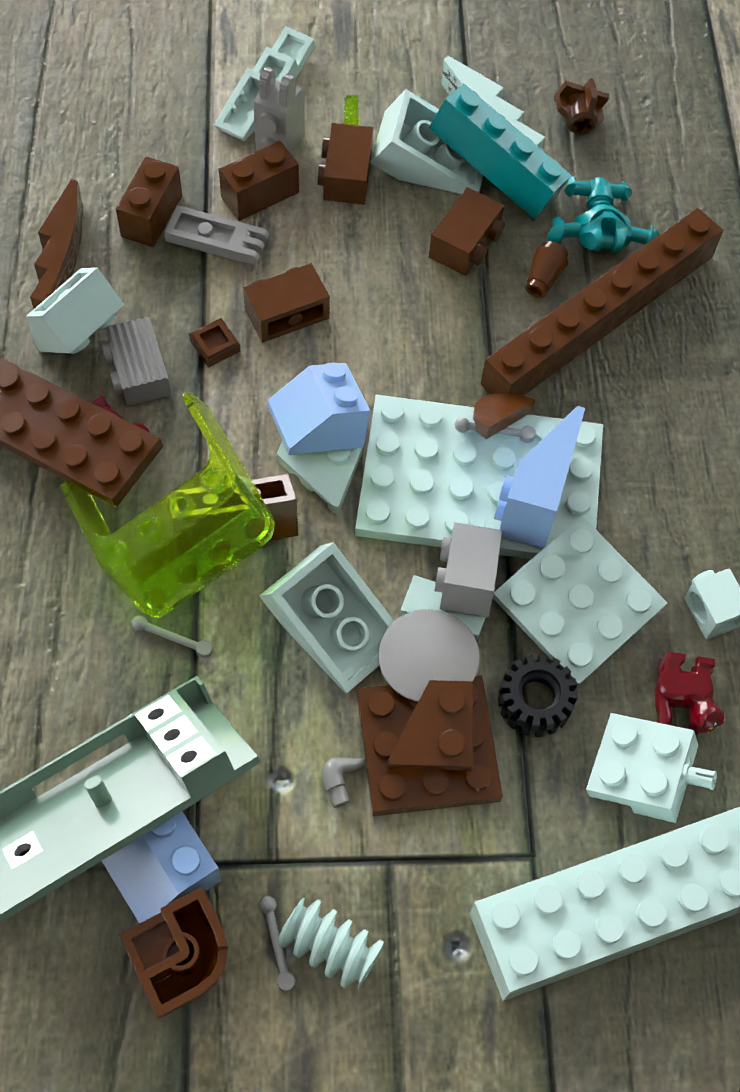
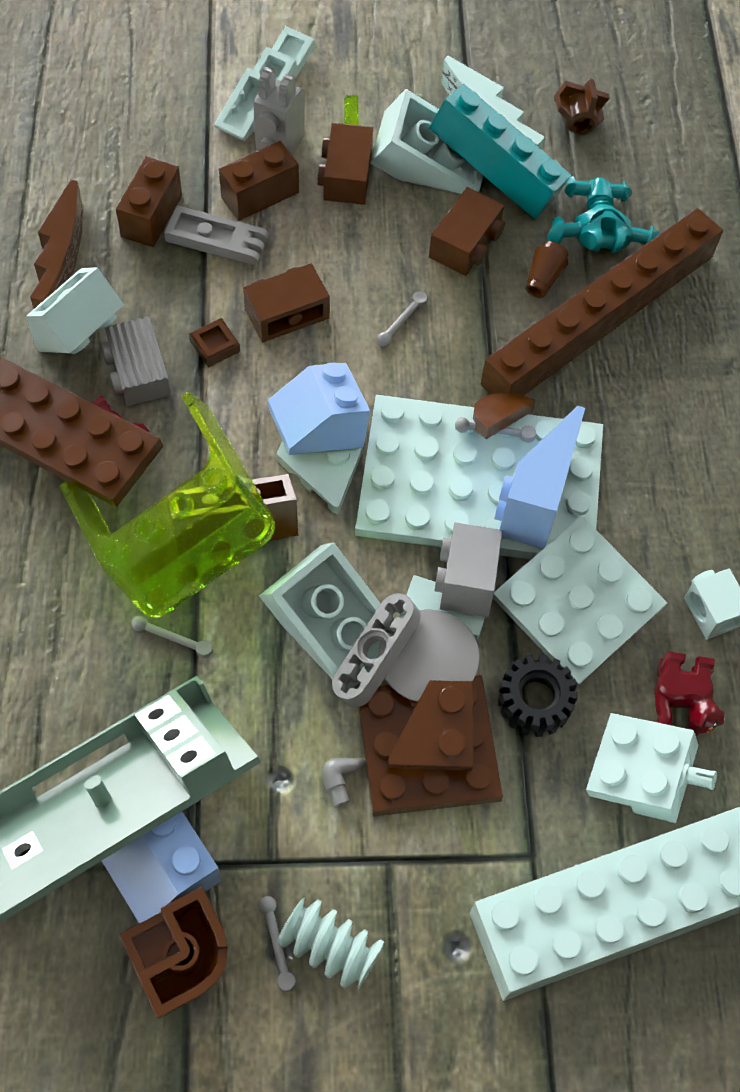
(379, 667): none -> light grey beam
(419, 300): none -> light grey hinge

